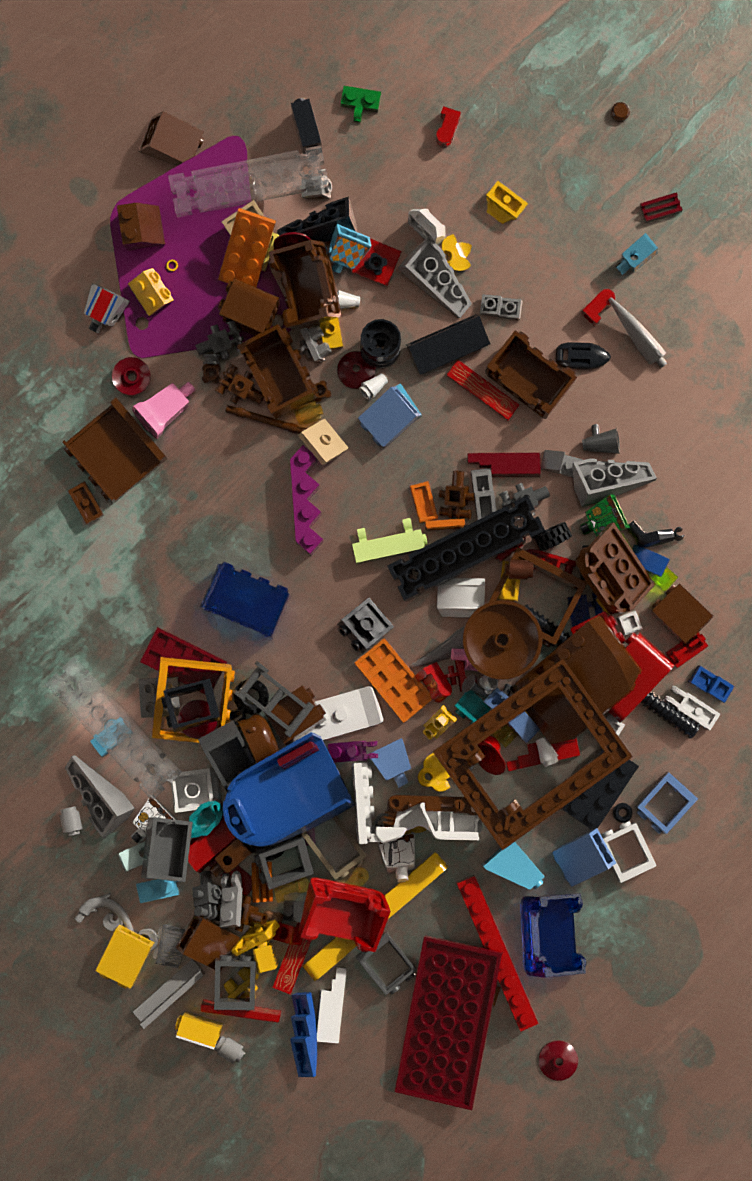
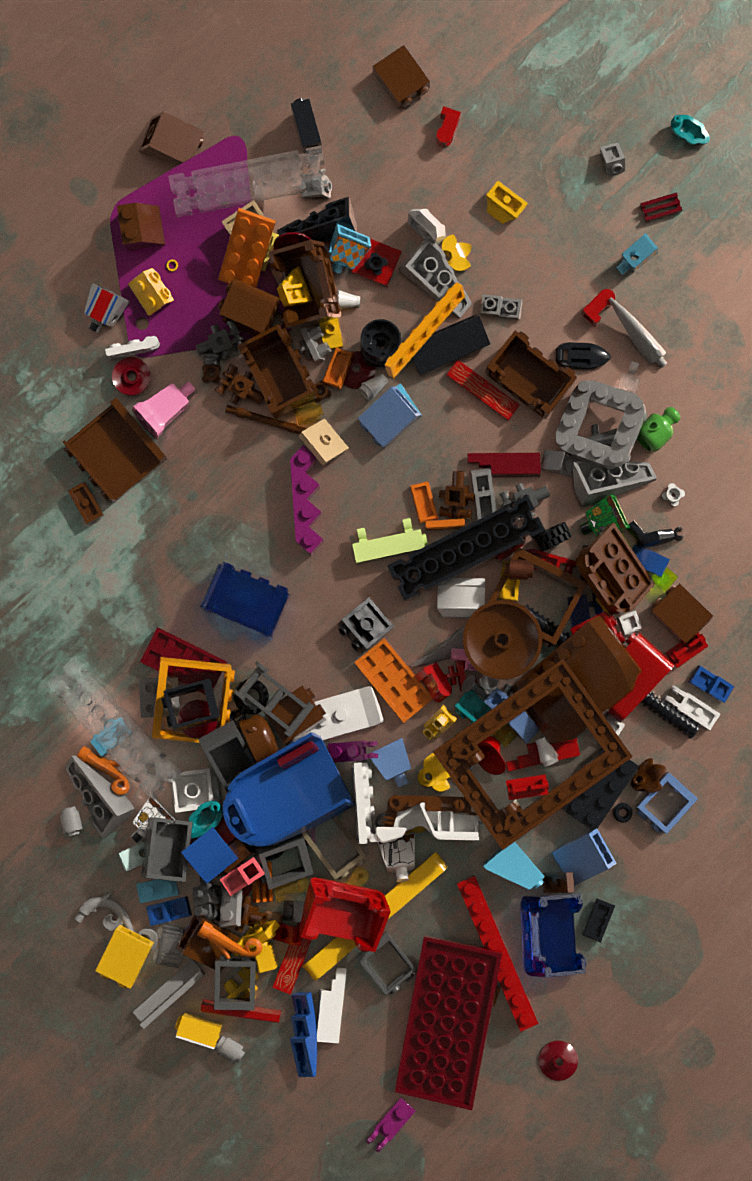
(105, 766): none -> orange plant
(132, 348): none -> white hinge
(169, 911): none -> blue slope
(209, 855): none -> blue slope
(225, 943): none -> orange plant
(242, 876): none -> coral brick
(294, 289): none -> yellow wing
(338, 368): none -> orange tile
(360, 100): green plate -> none
(391, 1123): none -> magenta hinge
(401, 77): none -> reddish brown brick
(425, 329): none -> light orange plate
(527, 787): none -> red hinge
(558, 882): none -> reddish brown plate
(598, 920): none -> black plate
(613, 158): none -> light grey bracket
(620, 112): reddish brown piece -> none
(626, 435): none -> light grey plate
(630, 382): none -> clear plate
(639, 868): white window -> none
(650, 775): none -> reddish brown plate
(658, 429): none -> bright green piece
(668, 494): none -> white plate
(689, 129): none -> teal arm

